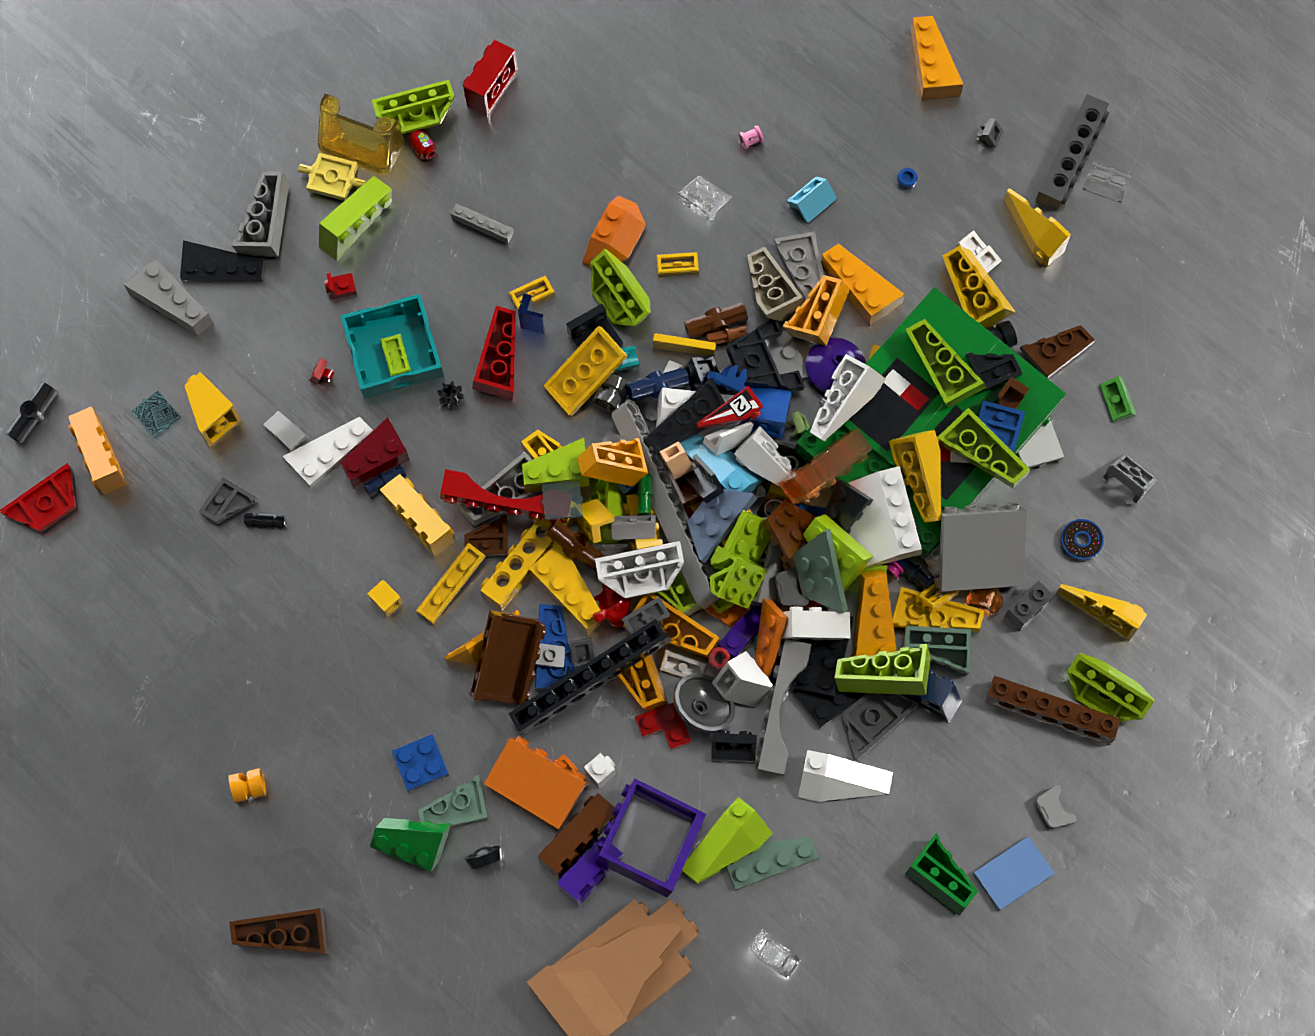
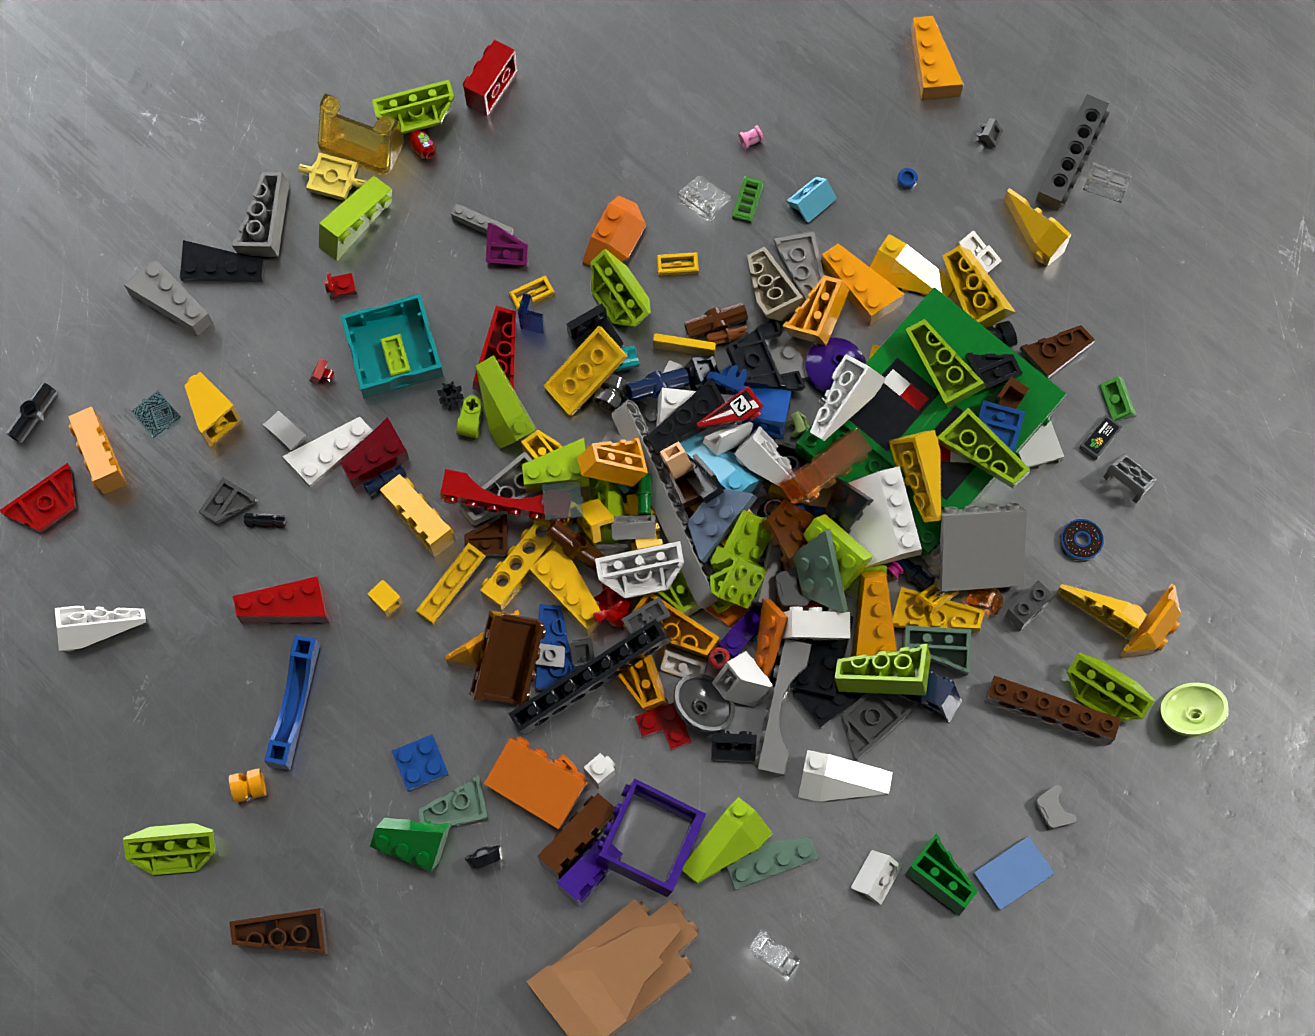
(85, 627): none -> white wedge
(170, 848): none -> lime wedge
(284, 603): none -> red wedge
(299, 678): none -> blue arch
(470, 420): none -> lime piece
(503, 409): none -> lime wedge
(505, 247): none -> magenta wing
(753, 187): none -> bright green slope
(876, 876): none -> white panel
(909, 269): none -> yellow wedge
(1100, 437): none -> tile
(1156, 626): none -> light orange wedge
(1191, 702): none -> yellowish green dish

